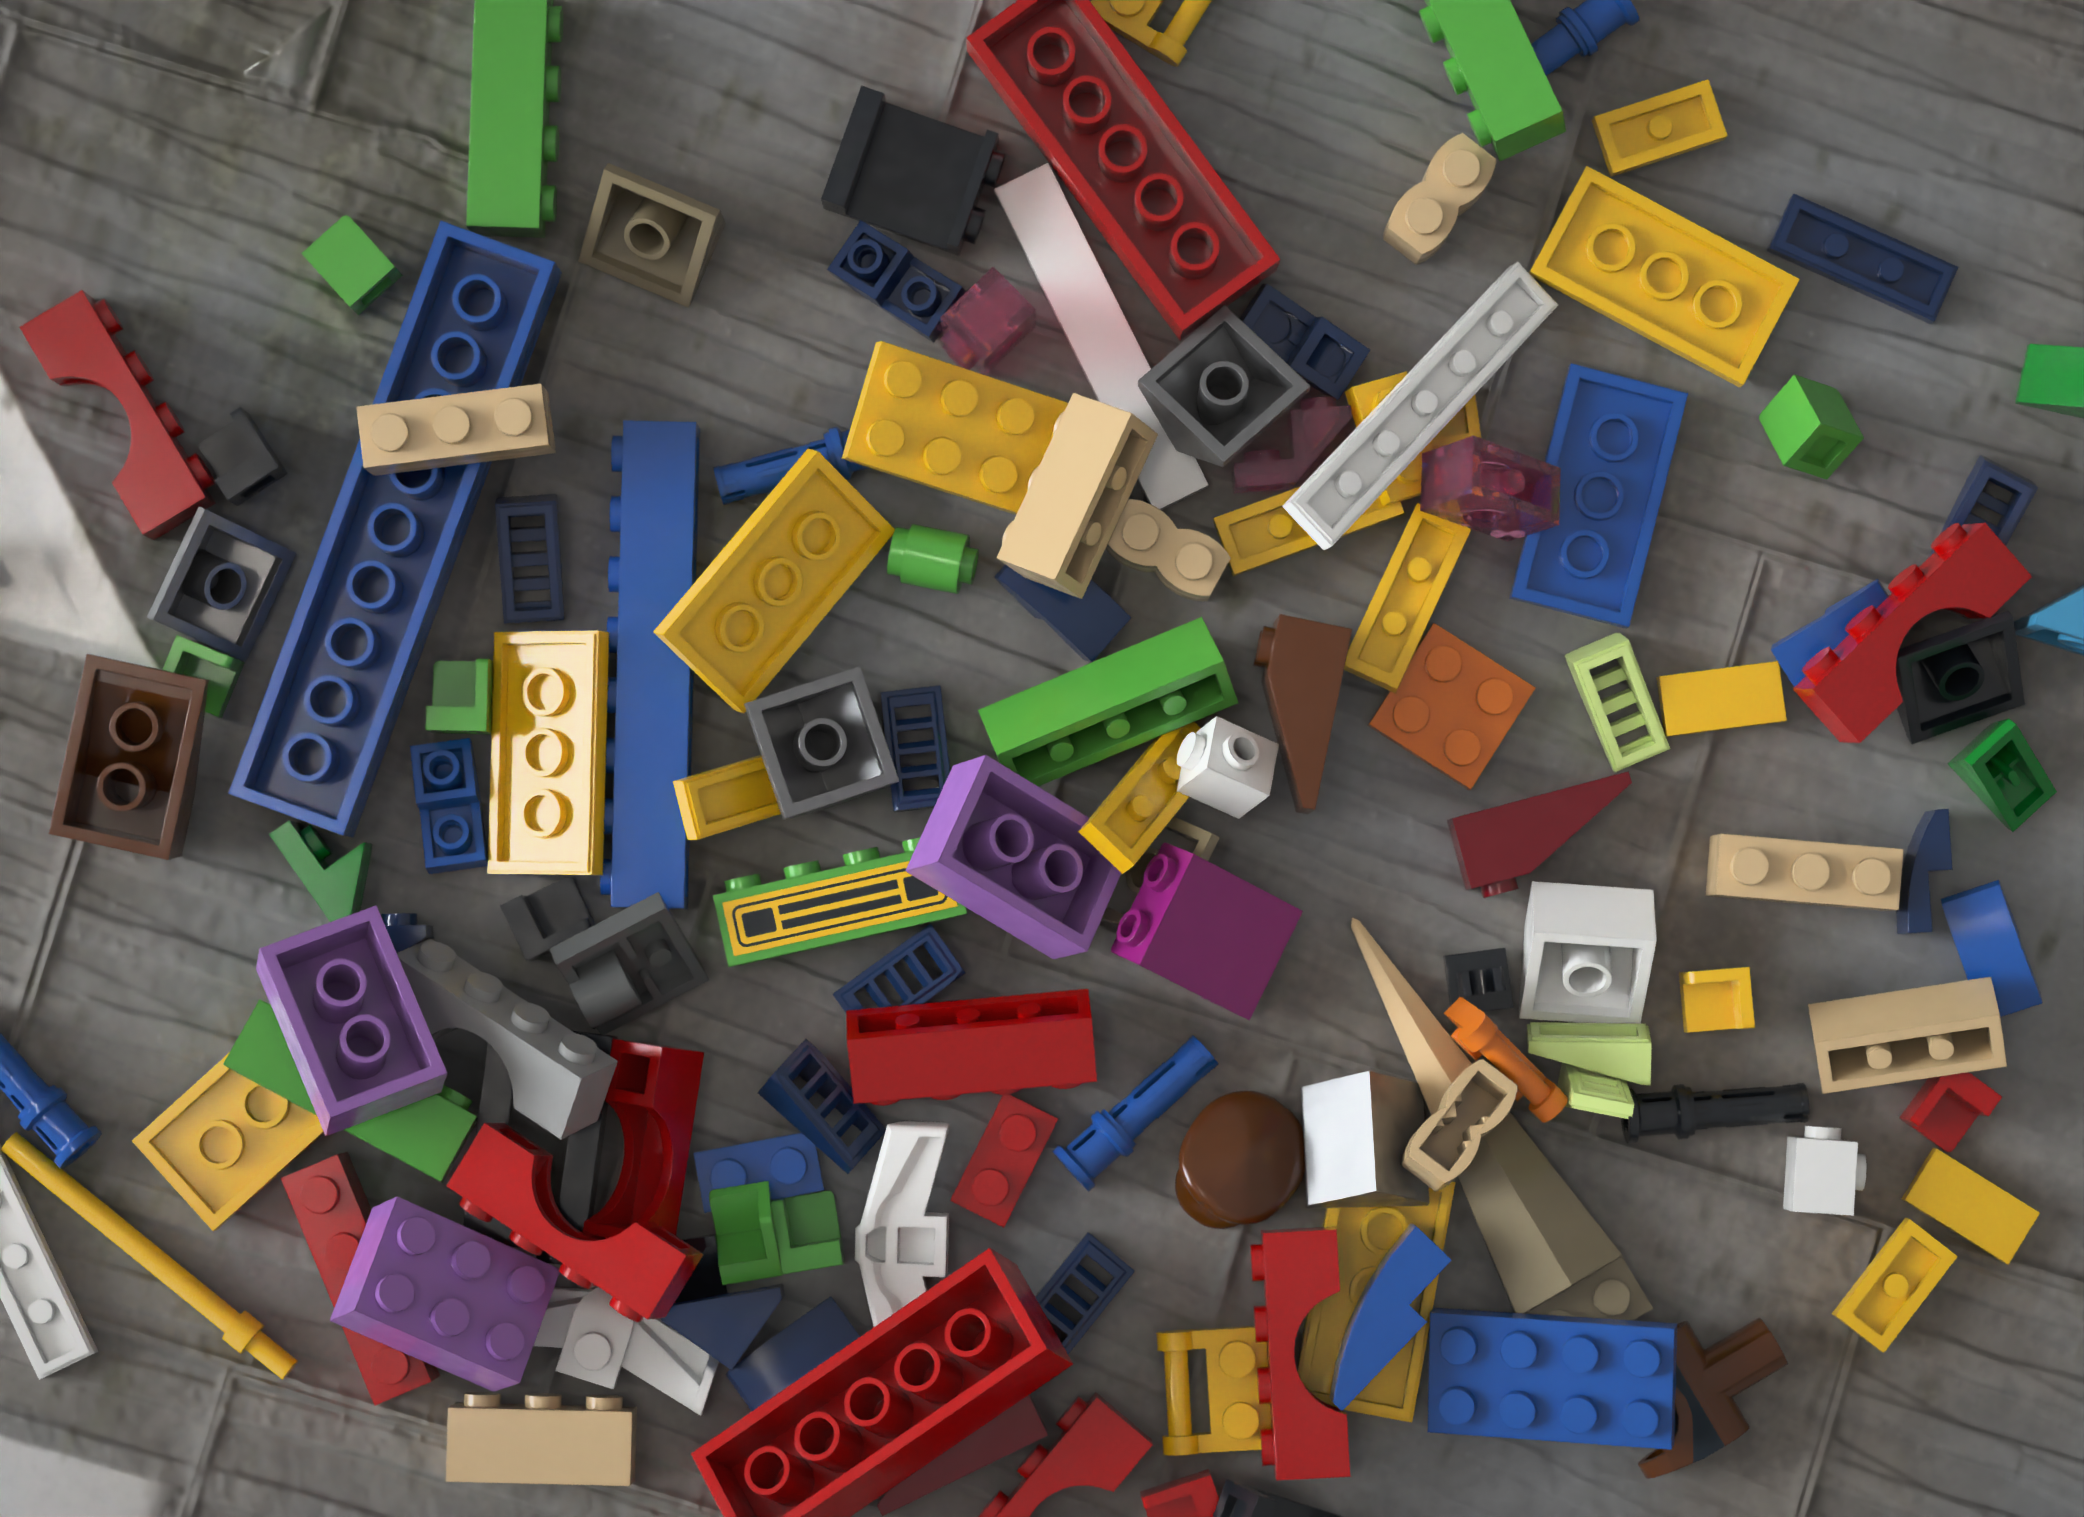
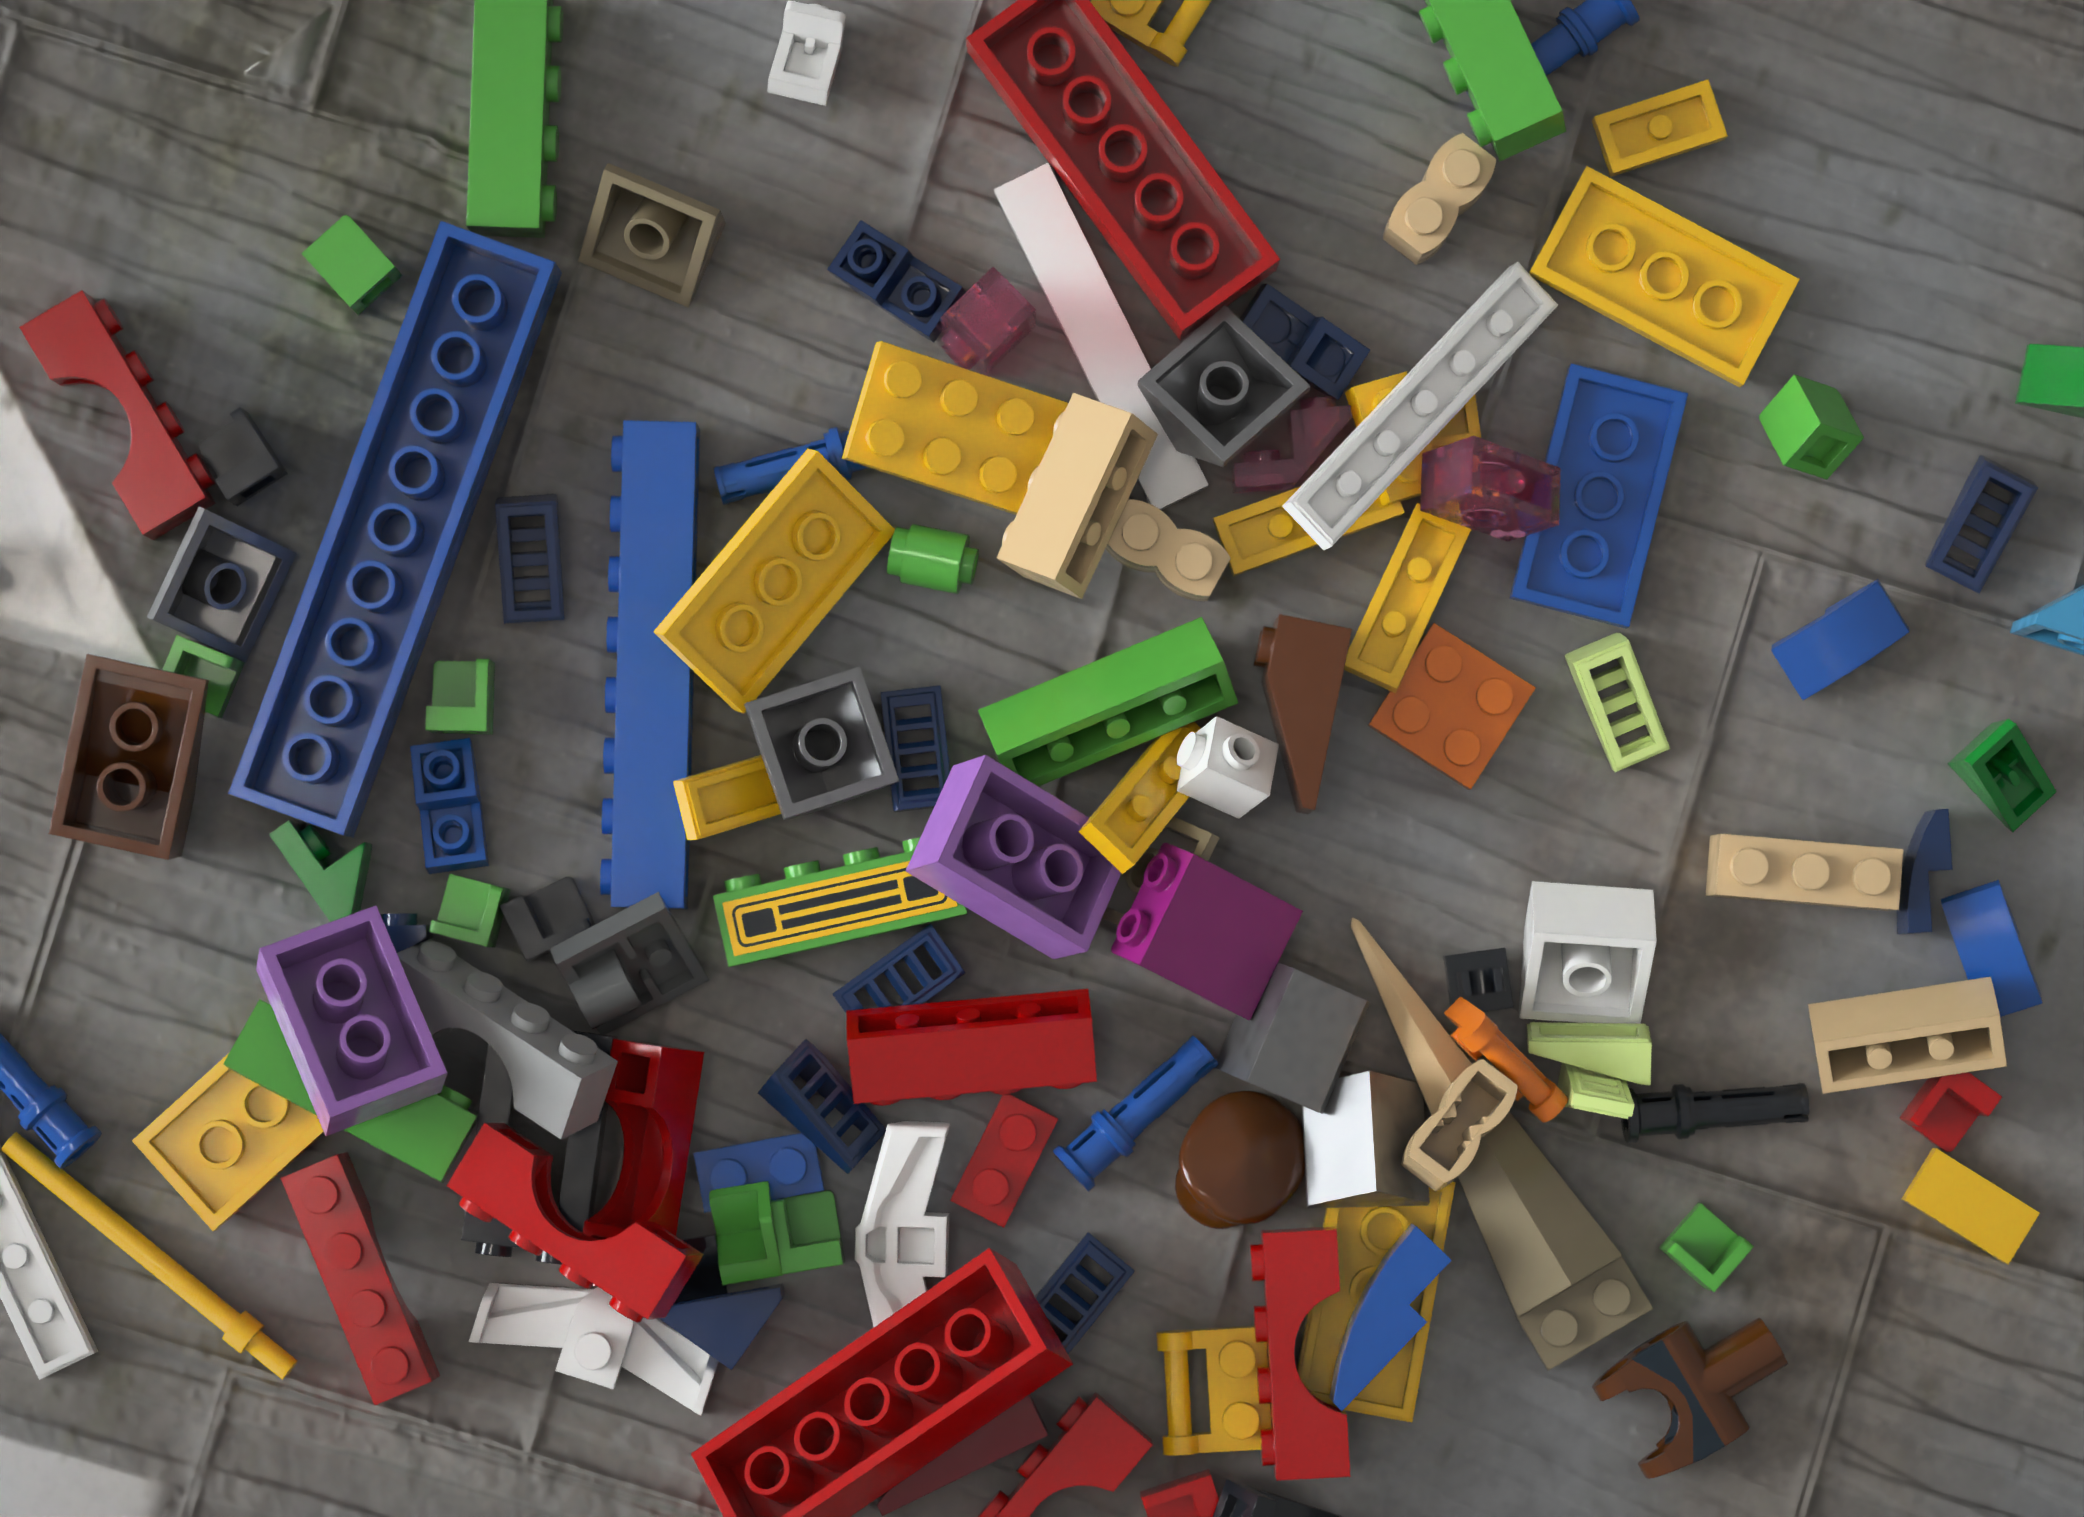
(445, 1294): medium lavender brick -> none
(456, 429): tan brick -> none
(471, 911): none -> bright green panel
(541, 1440): tan brick -> none
(548, 753): tile -> none
(792, 1353): dark blue slope -> none
(807, 52): none -> white bracket
(912, 174): black panel -> none
(1082, 623): dark blue slope -> none
(1295, 1038): none -> flat silver slope
(1520, 835): dark red slope -> none
(1552, 1378): blue plate -> none
(1705, 1247): none -> bright green panel
(1716, 999): yellow panel -> none
(1721, 699): yellow tile -> none
(1823, 1172): white brick -> none
(1857, 681): red arch -> none
(1862, 259): dark blue tile -> none
(1894, 1285): yellow plate -> none
(1959, 677): black slope -> none

